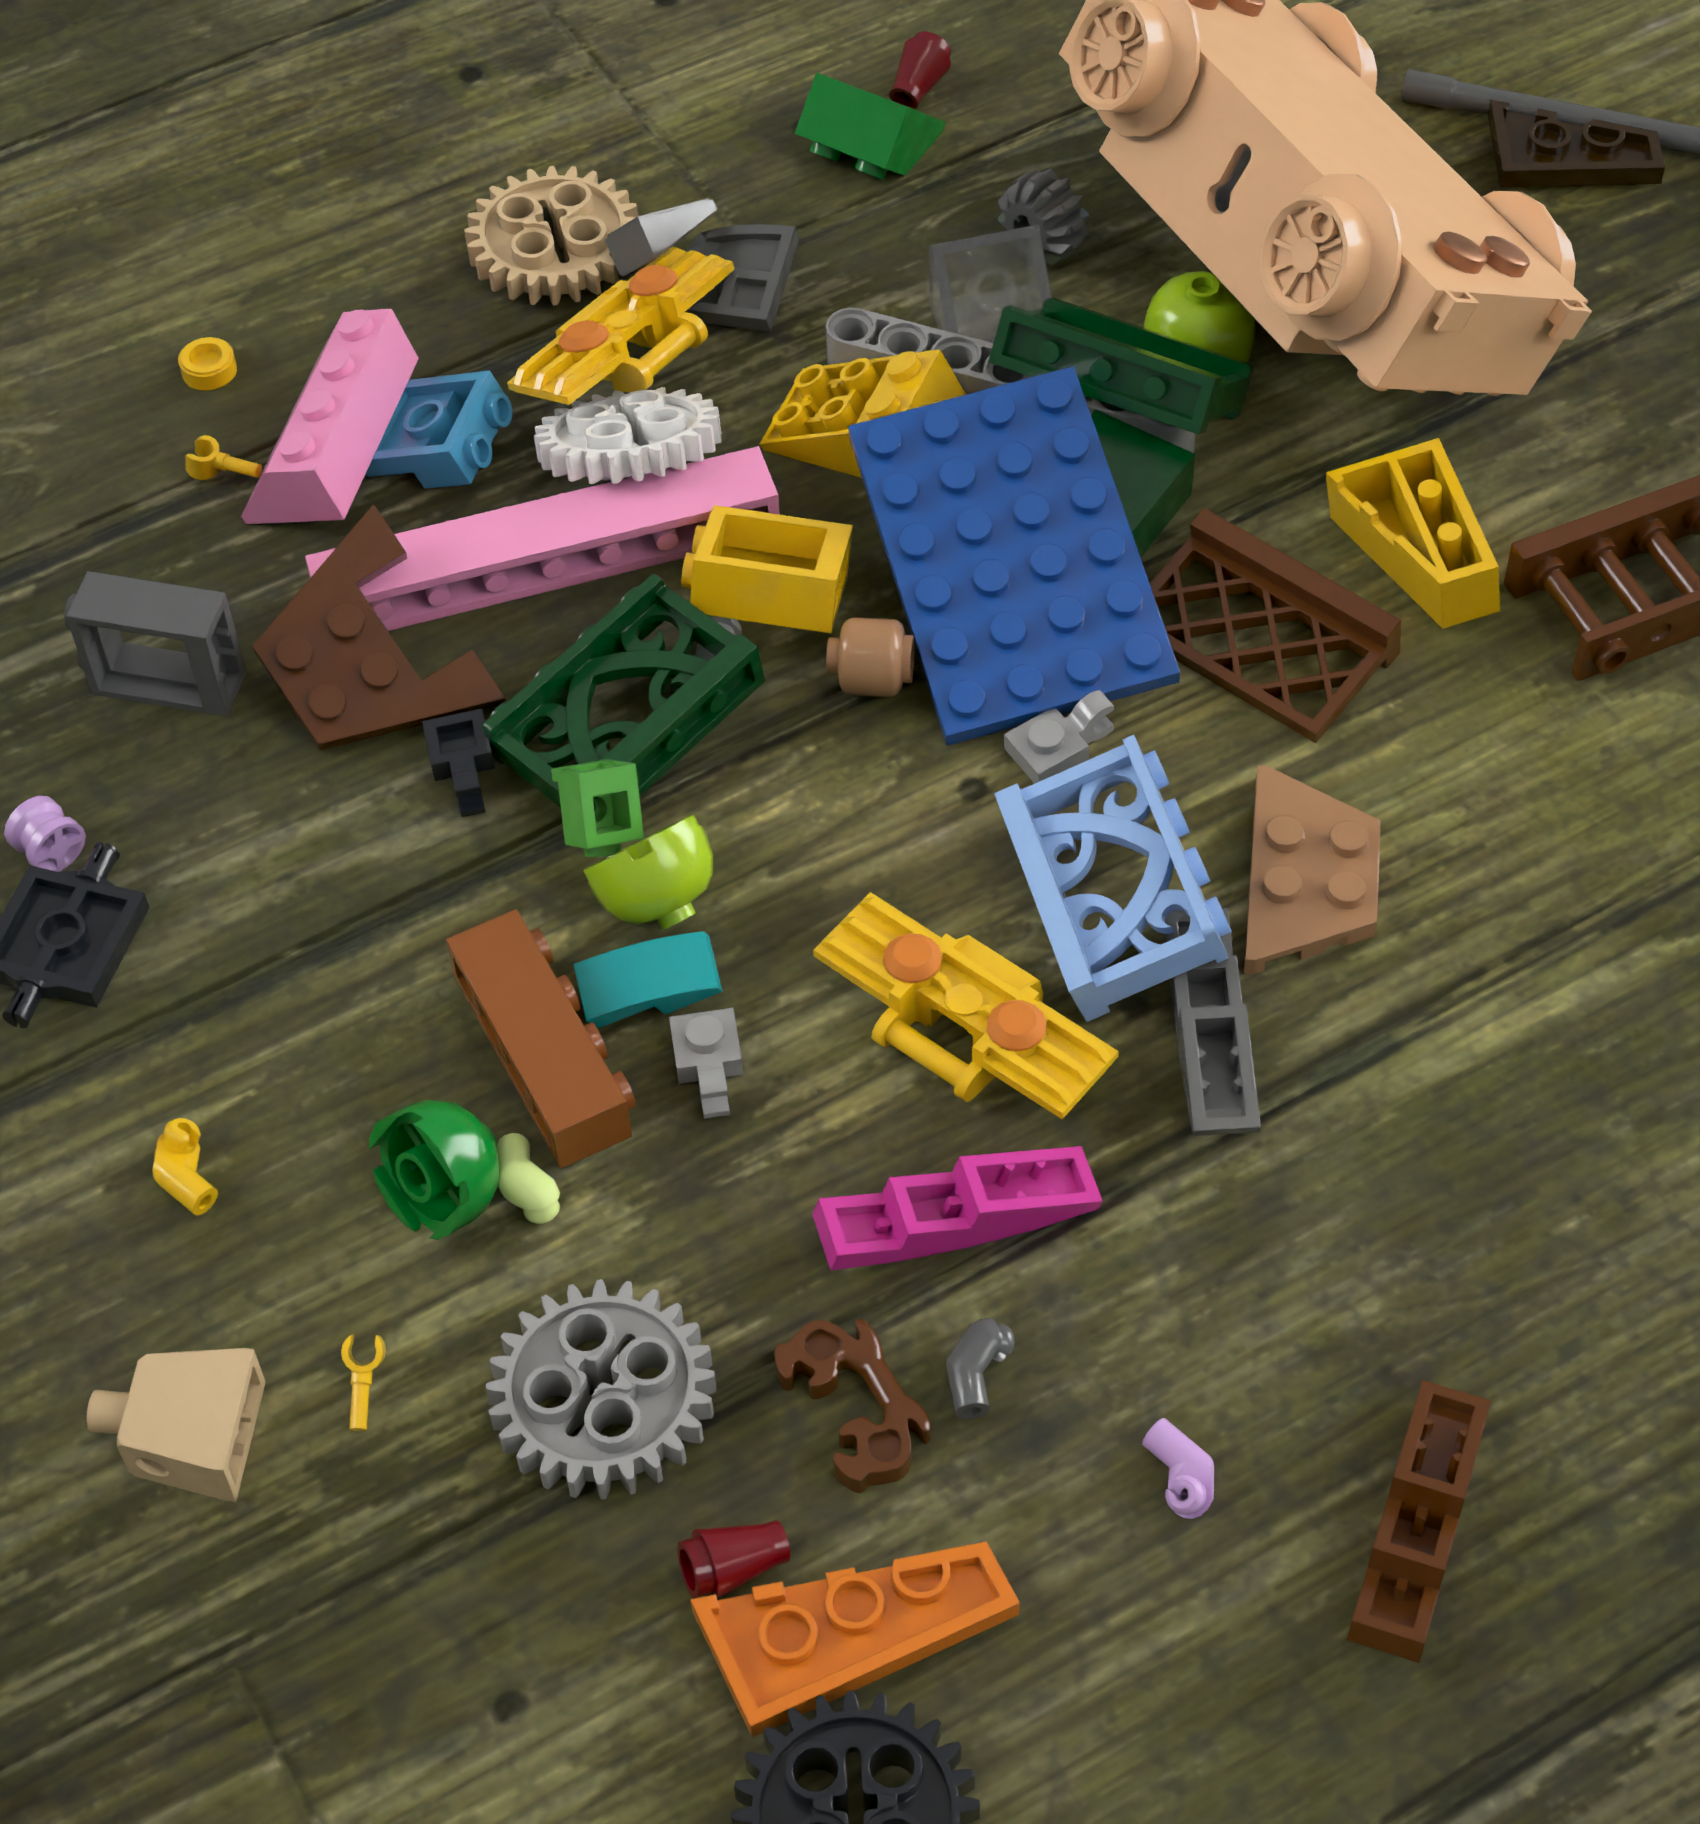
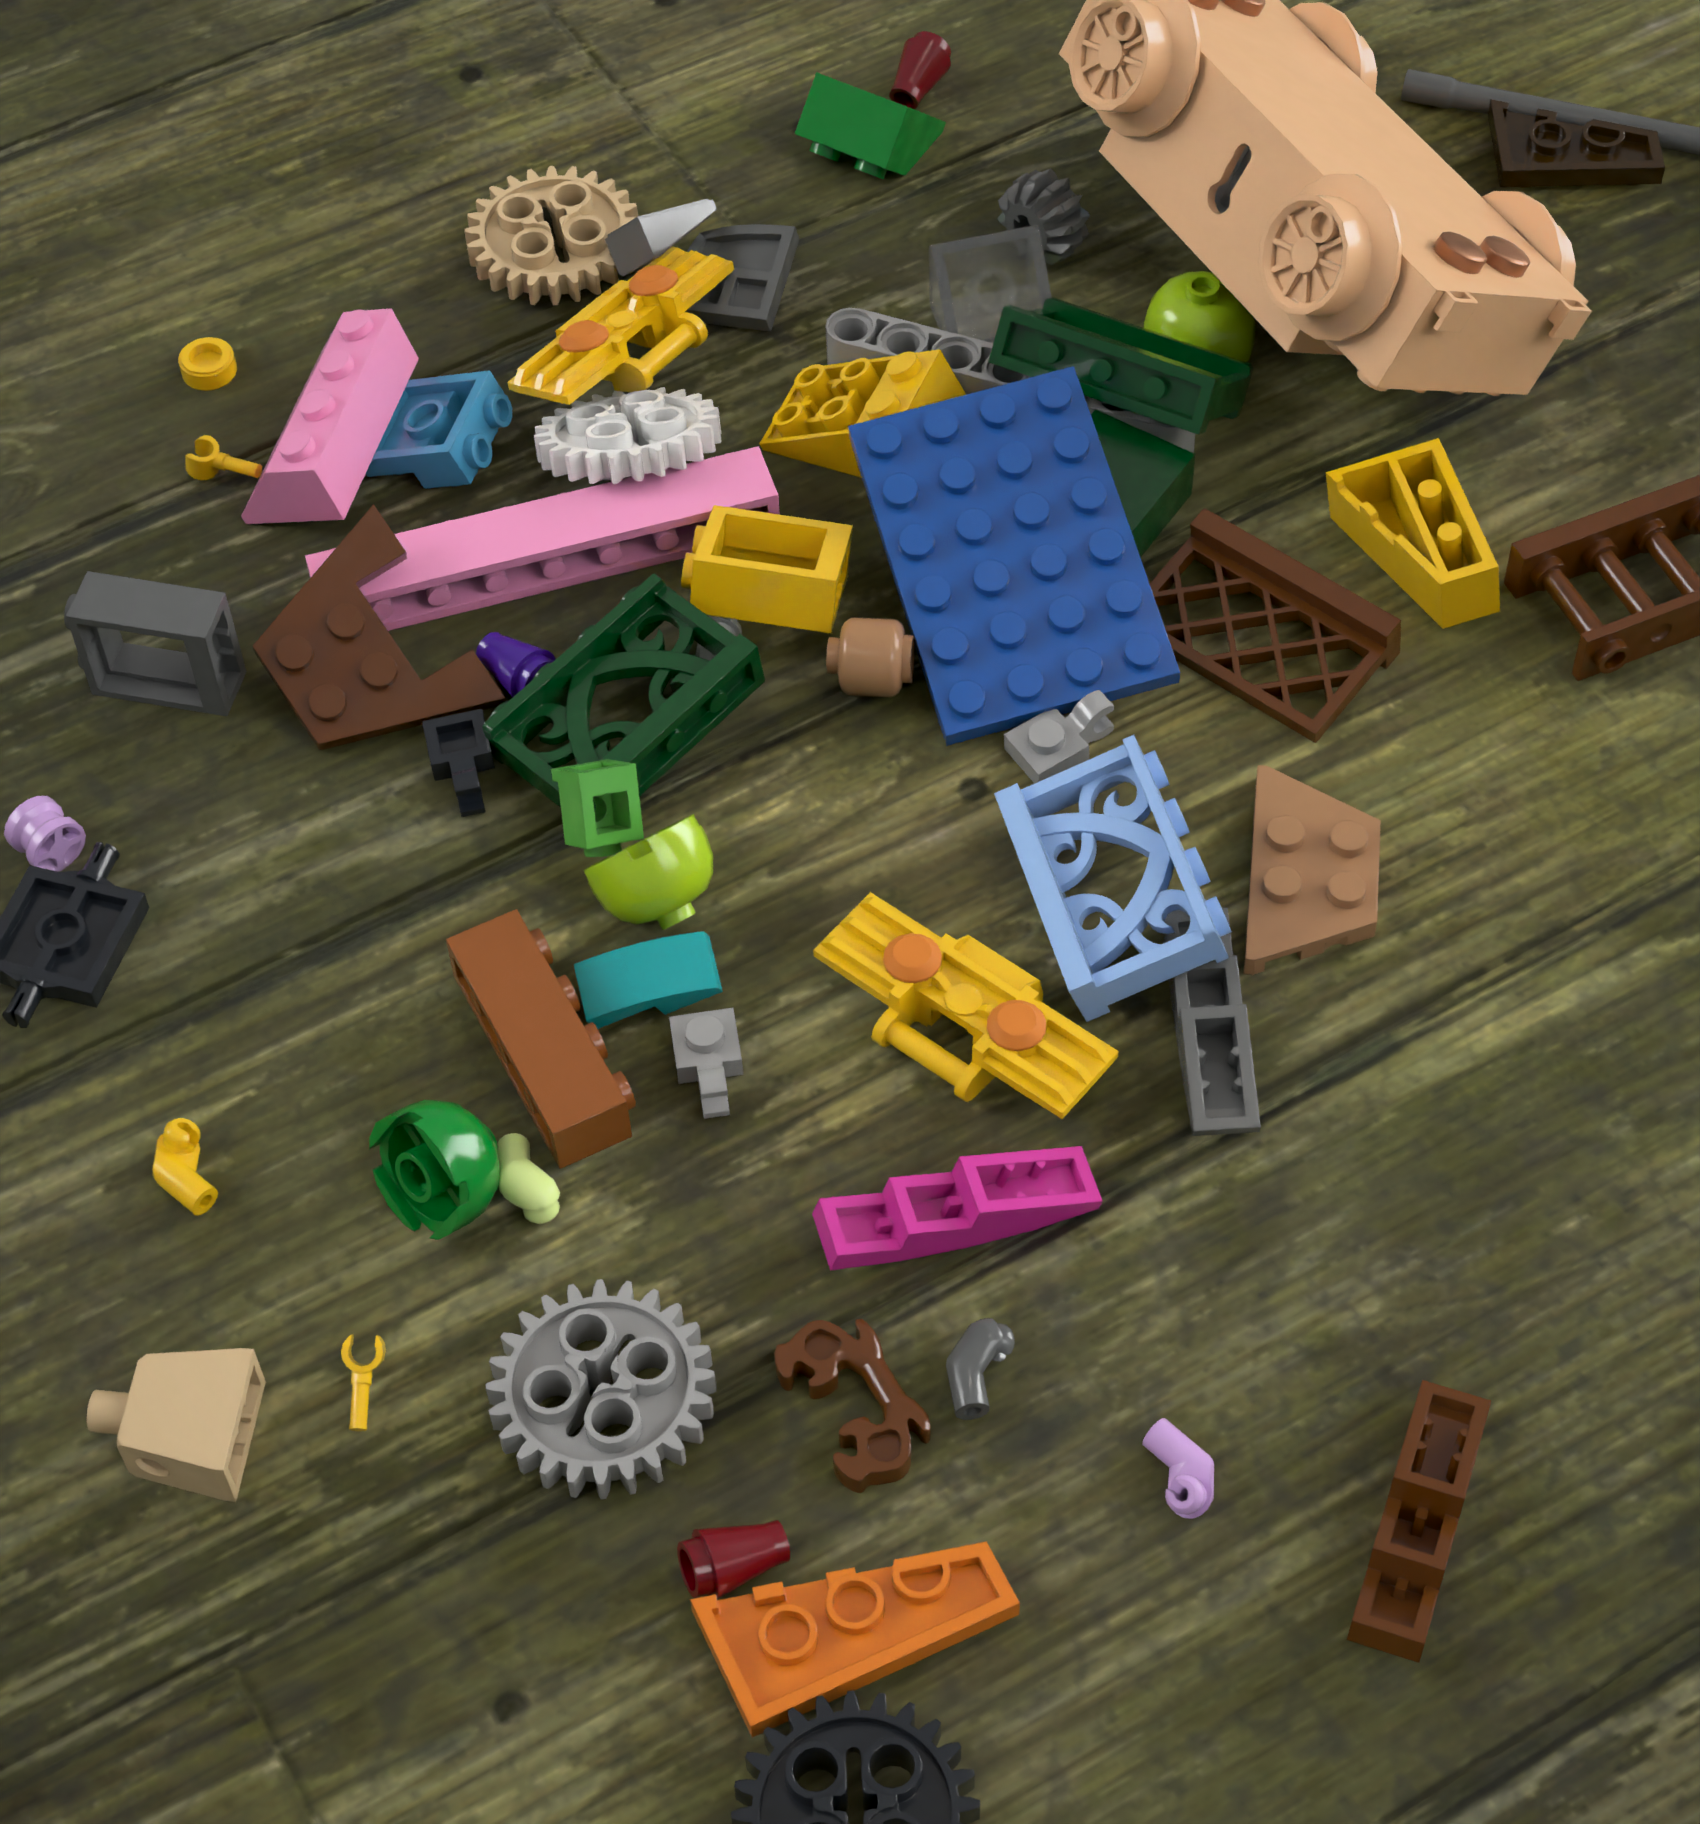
(511, 660): none -> dark purple cone

